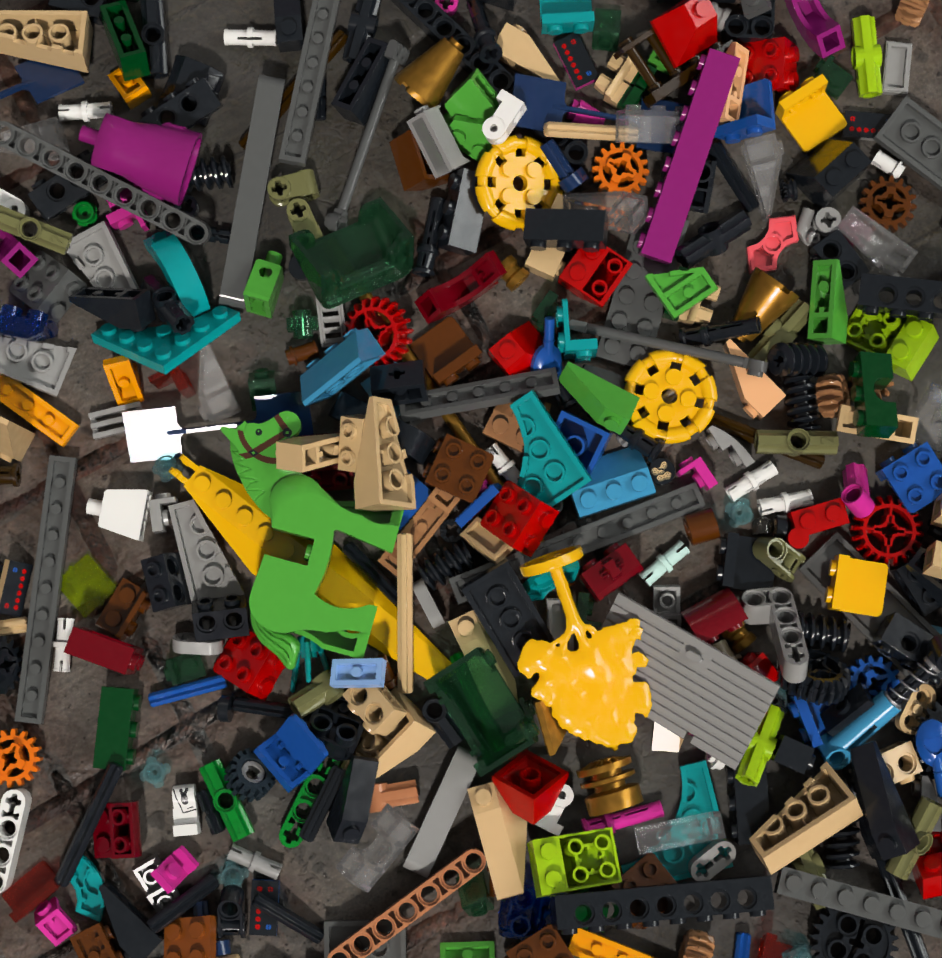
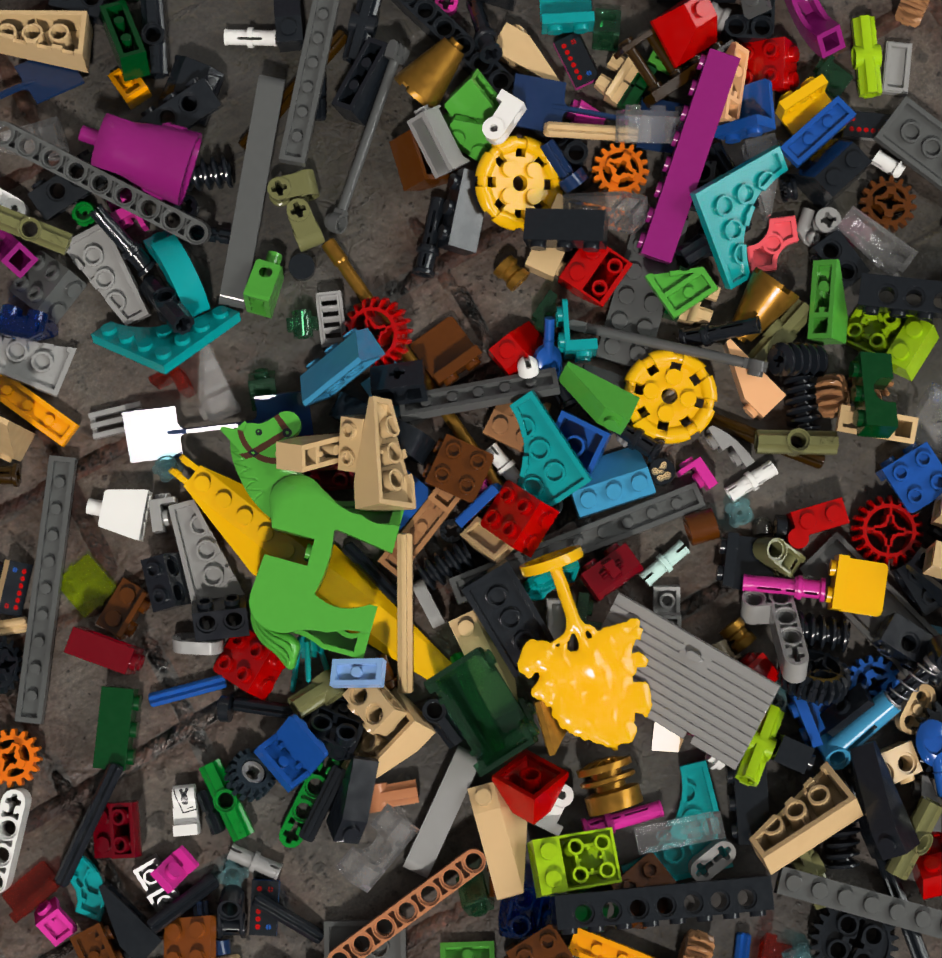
(60, 644): white pin -> none
(84, 111): white pin -> none
(117, 306): black slope -> none
(123, 380): light orange slope -> none
(130, 249): none -> black pin
(147, 773): clear light blue plate -> none
(184, 668): clear green bracket -> none
(302, 352): reddish brown pin -> none
(355, 257): clear green windscreen -> none
(462, 289): dark red arch -> none
(527, 367): none -> white hinge
(714, 616): dark red brick -> none
(727, 209): none -> teal plate
(785, 502): white pin -> none
(798, 587): none -> dark pink pin
(817, 131): none -> blue plate
(856, 490): dark pink piece -> none

